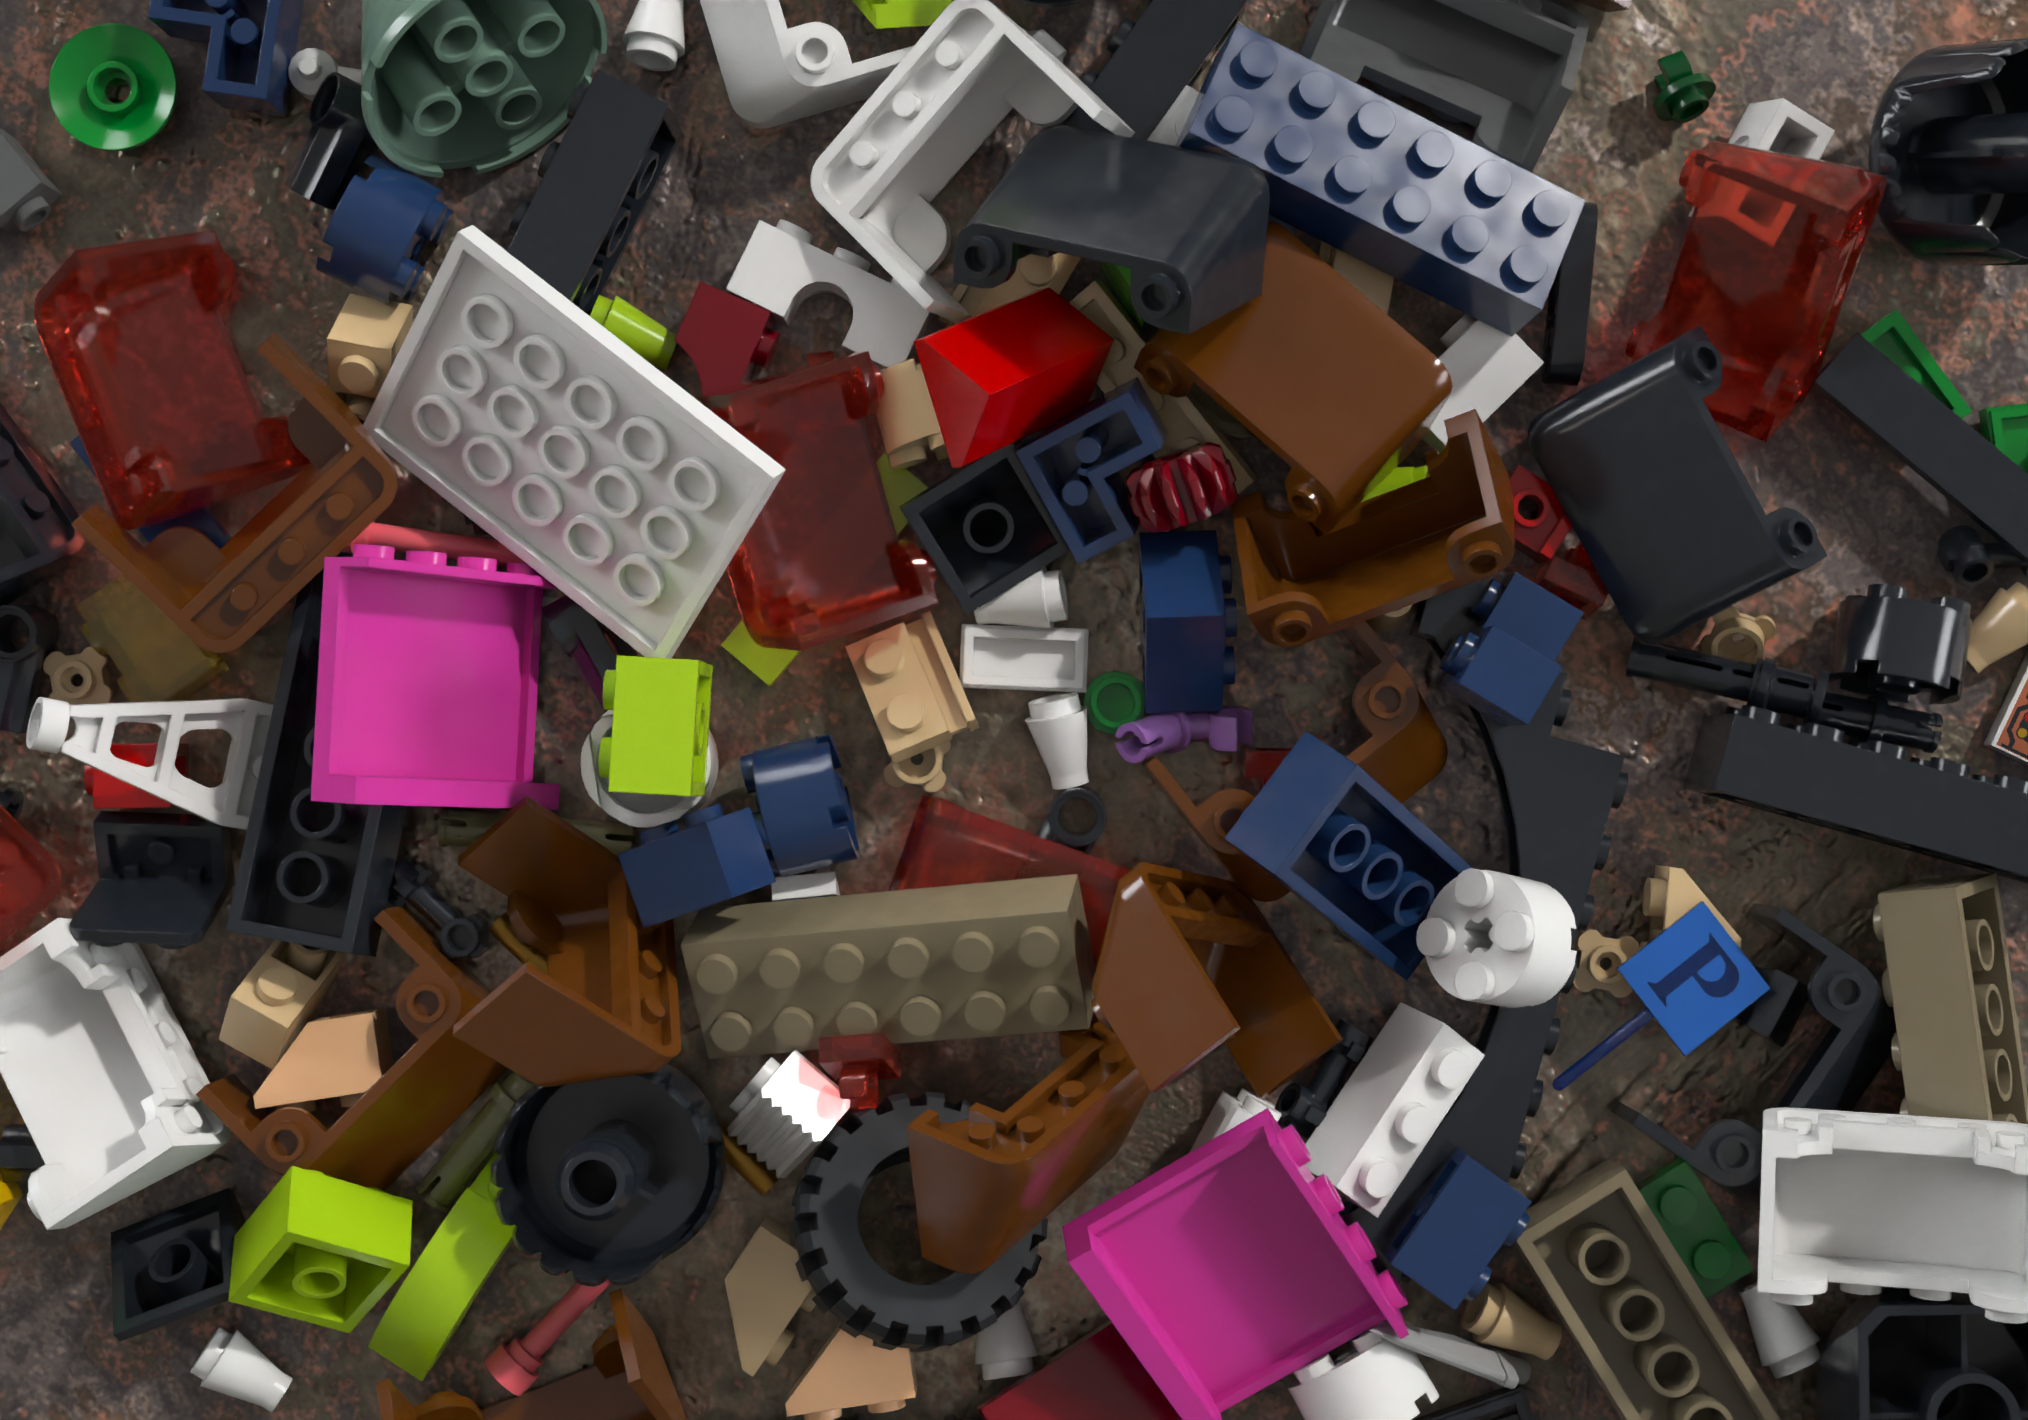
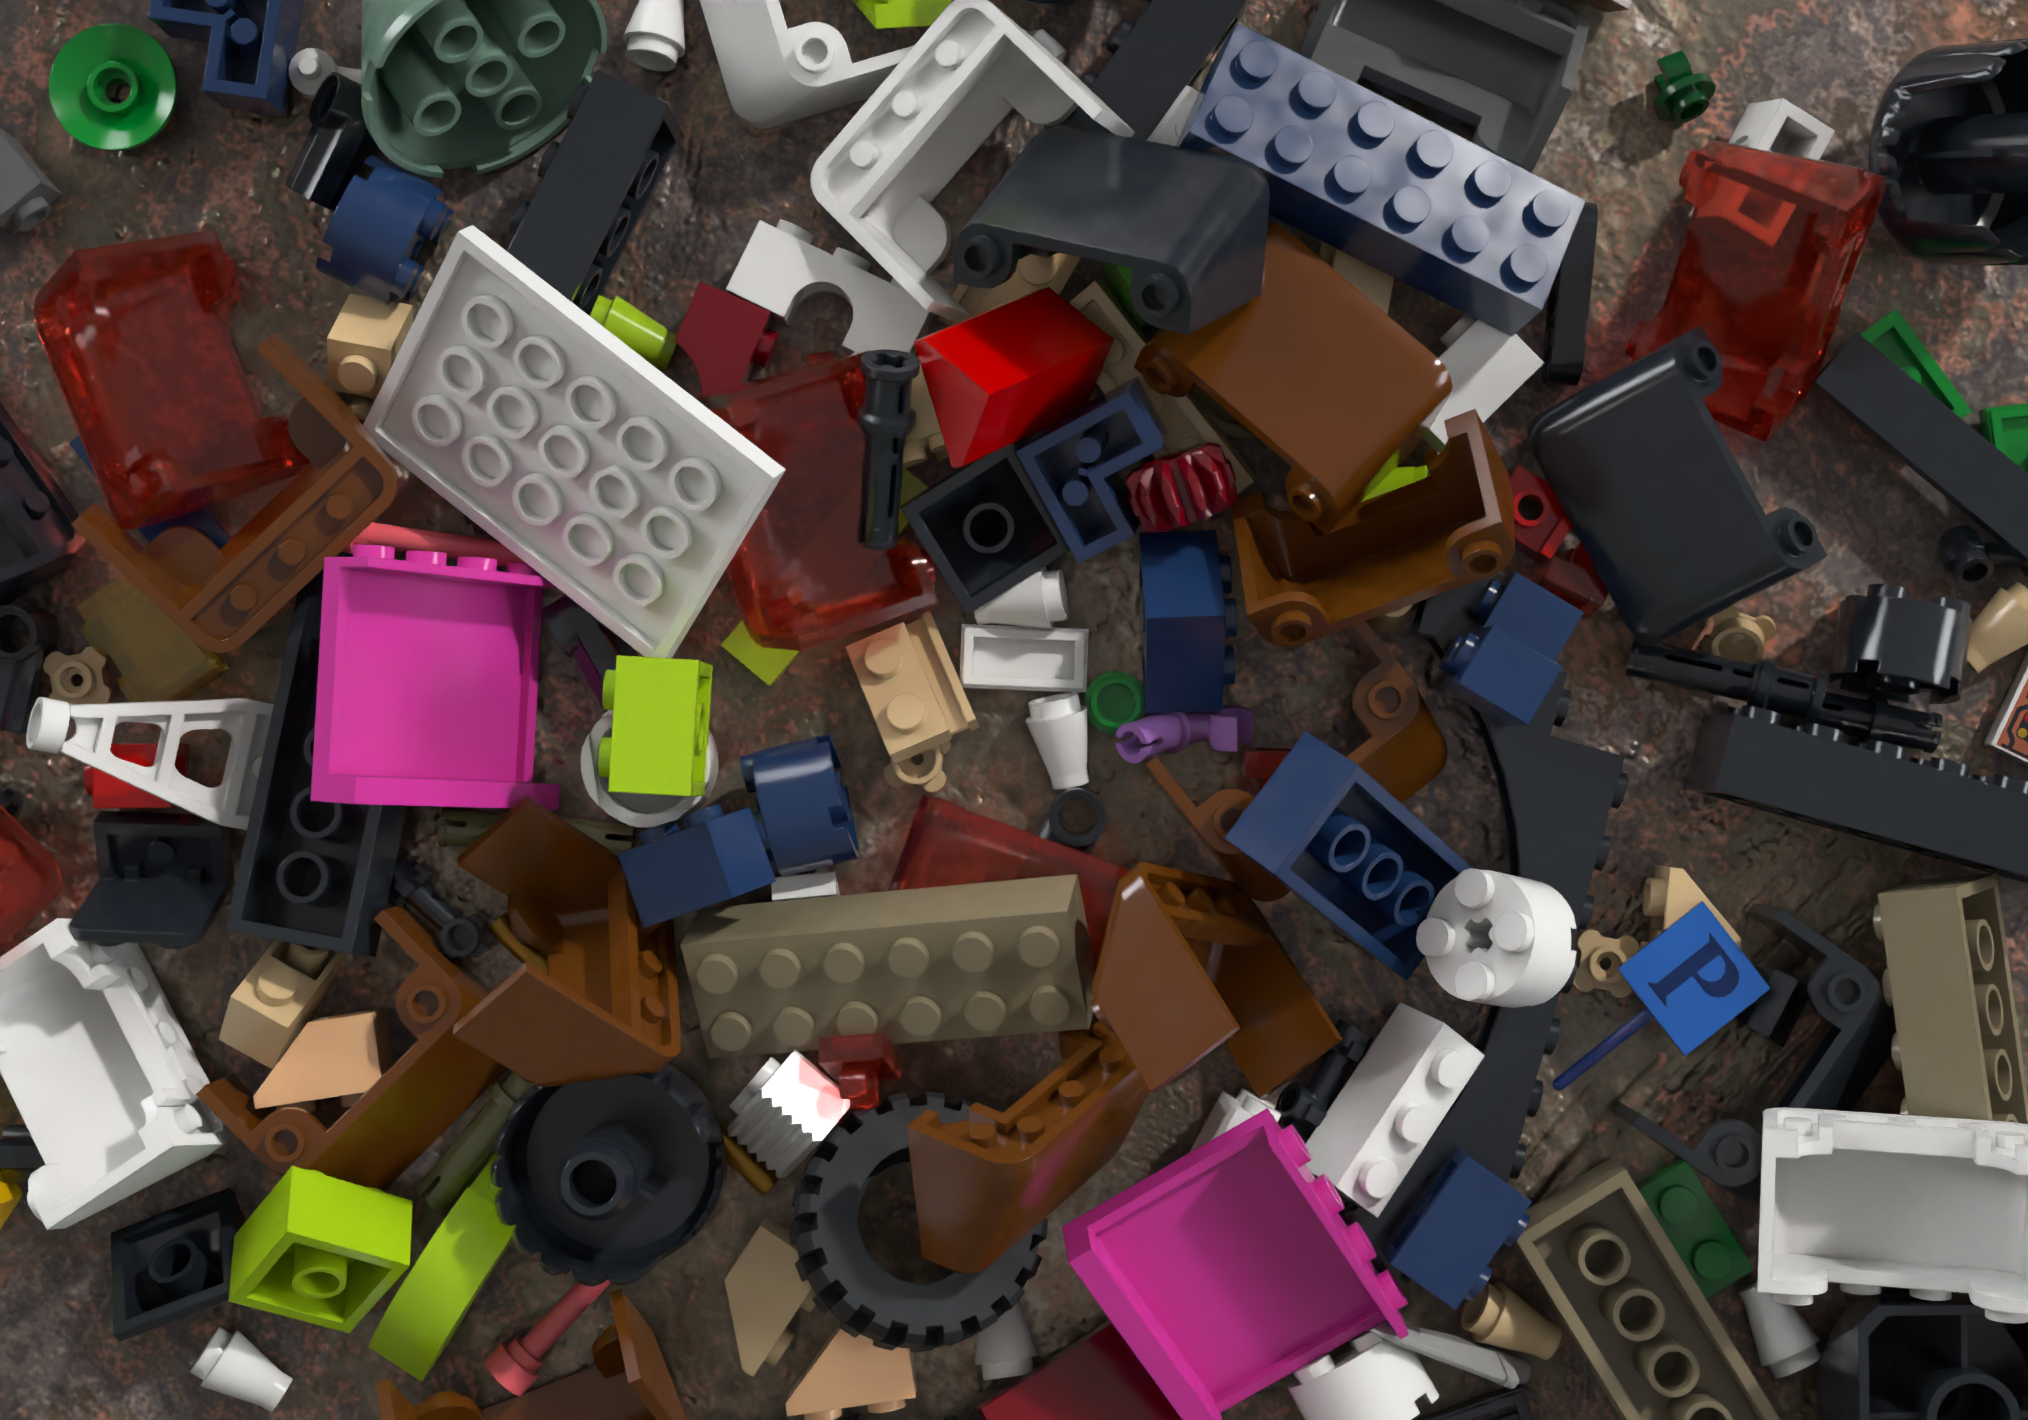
(886, 423): none -> black pin

